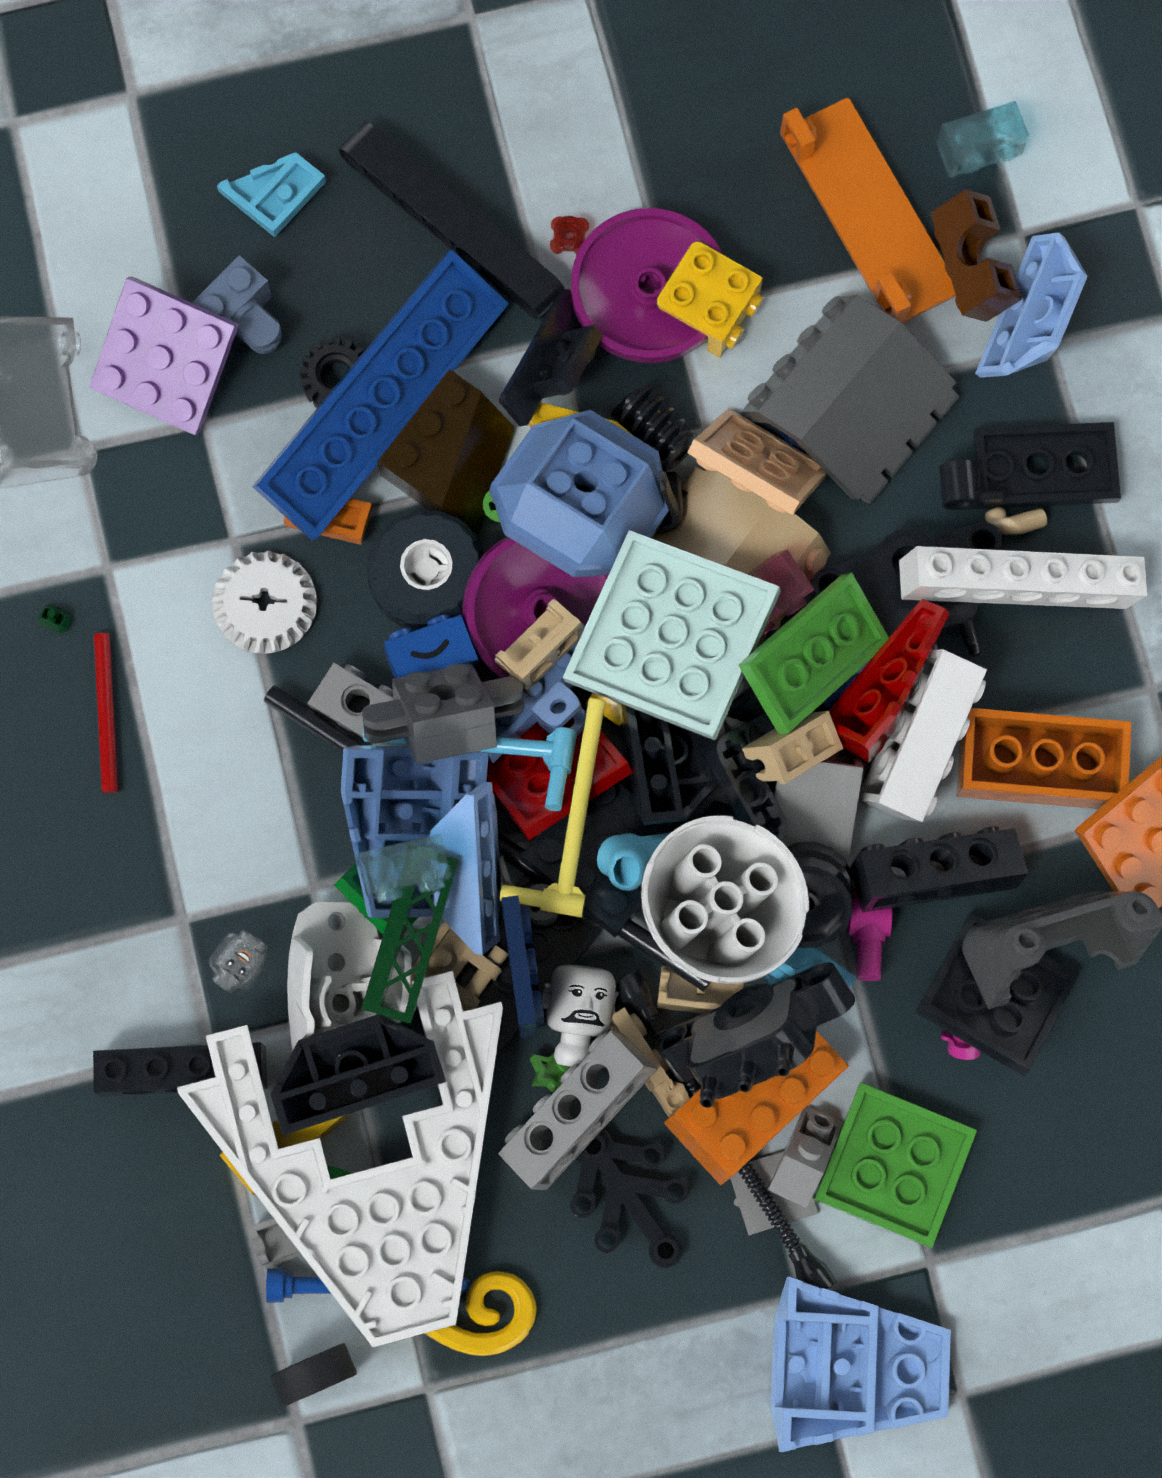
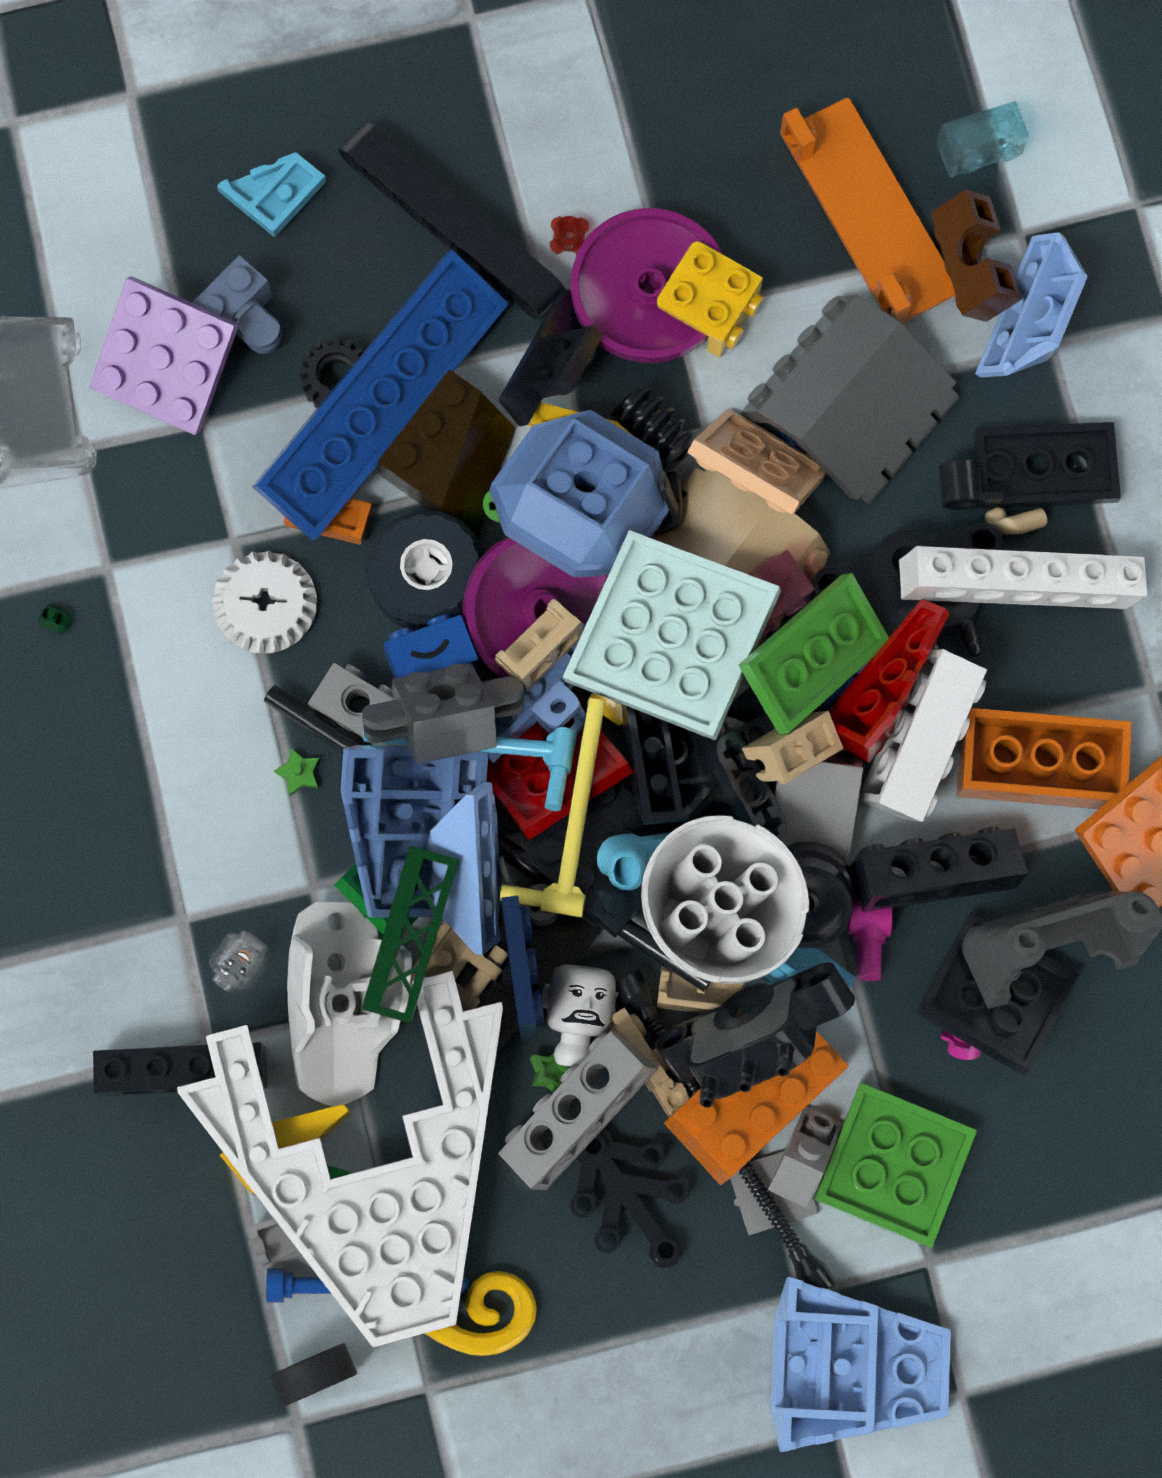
(105, 710): red bar -> none
(298, 772): none -> bright green piece
(353, 1071): black wedge -> none
(405, 866): clear light blue brick -> none

